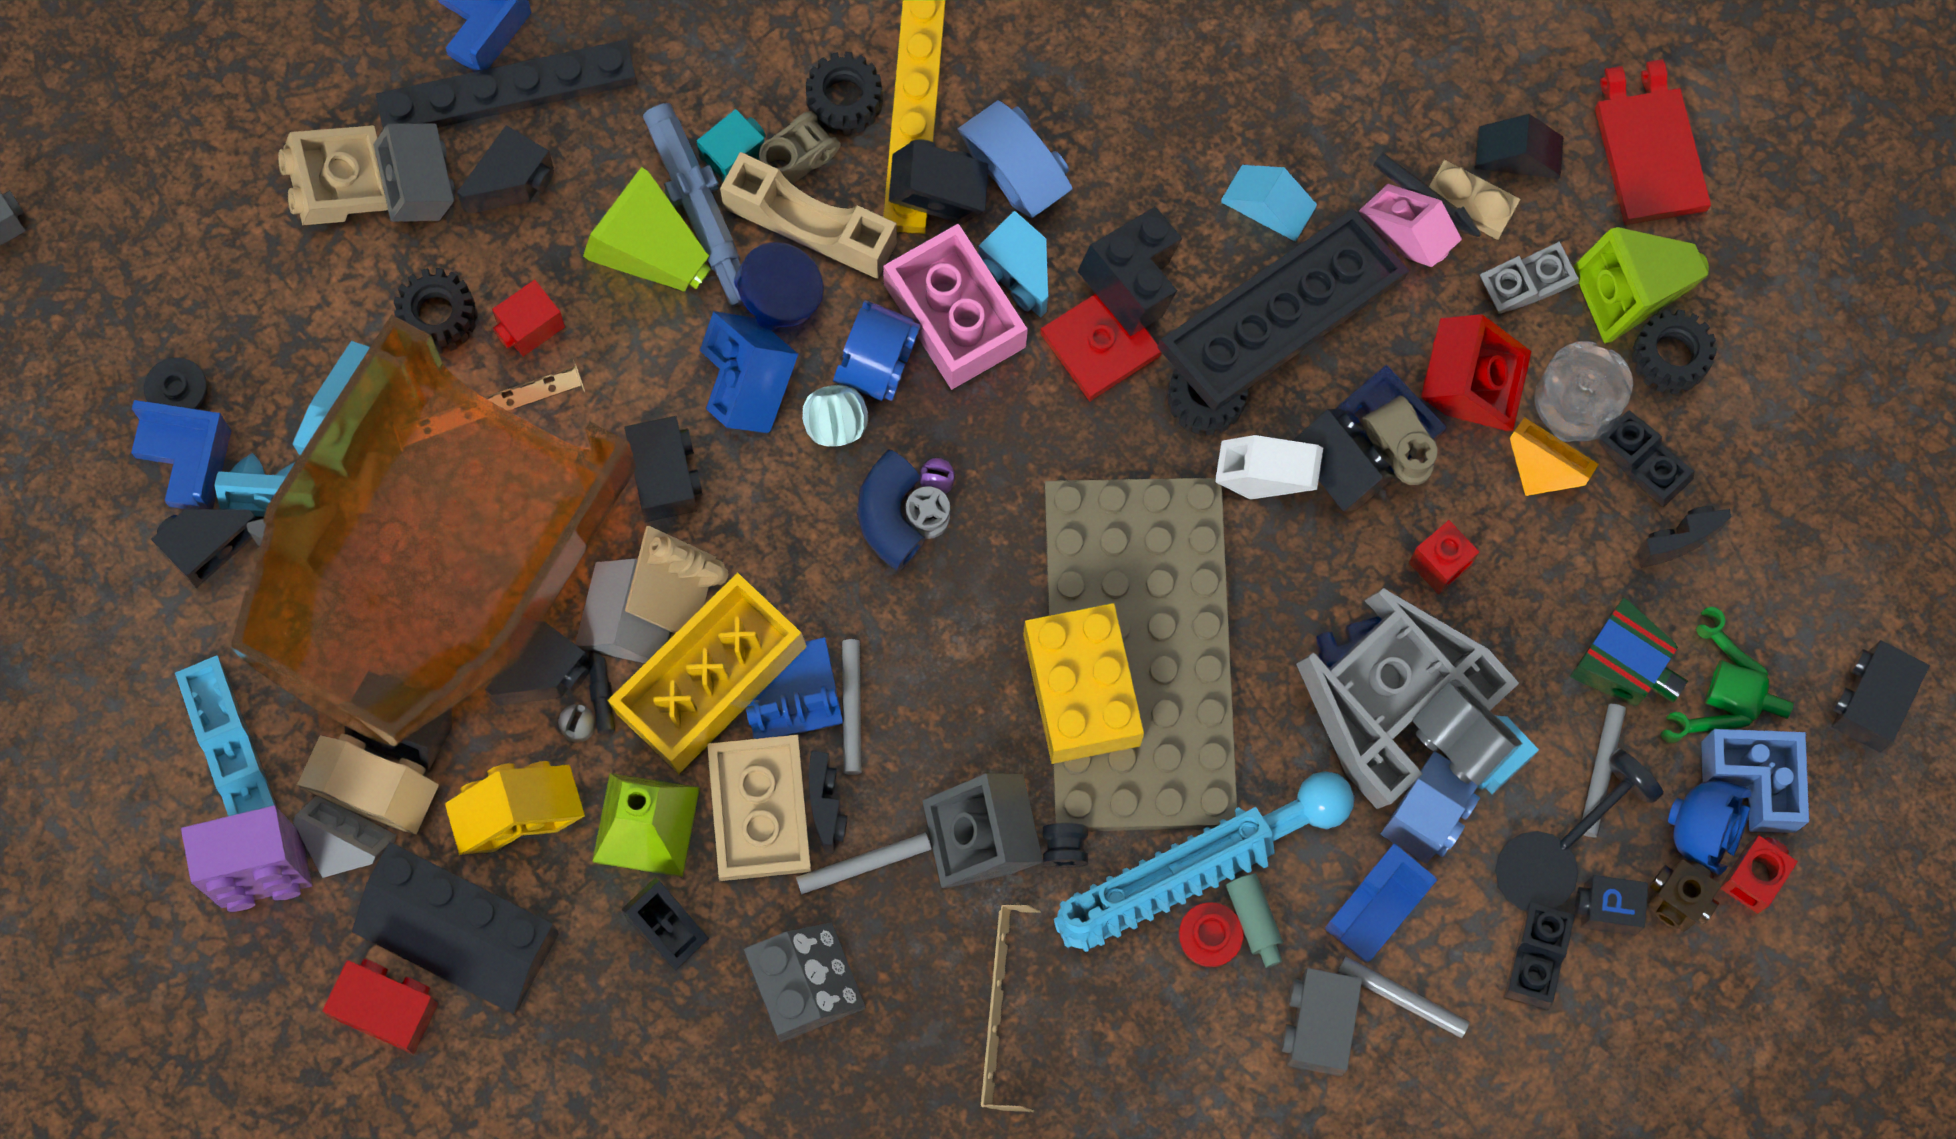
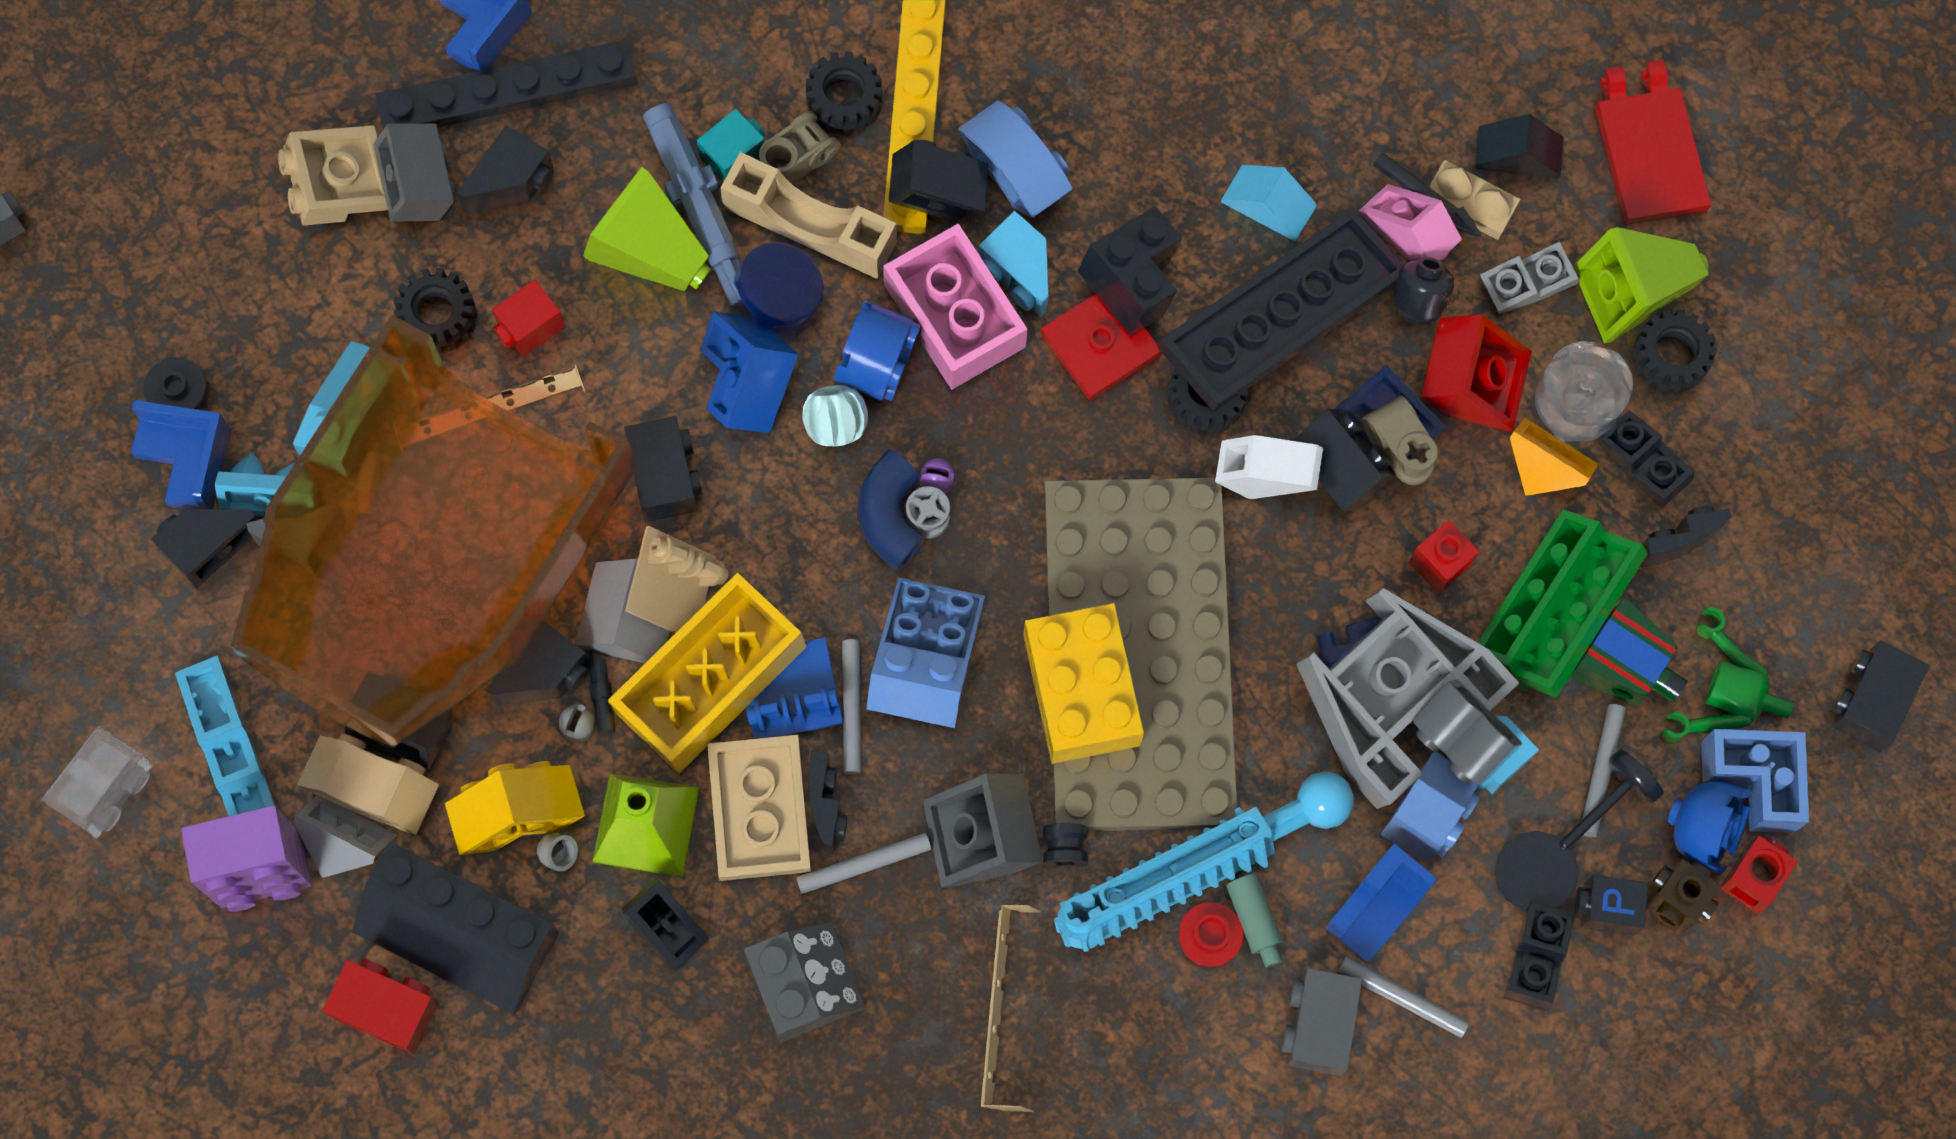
(98, 782): none -> clear brick
(559, 856): none -> light grey hinge
(925, 652): none -> medium blue slope
(1423, 290): none -> black head
(1561, 602): none -> green brick

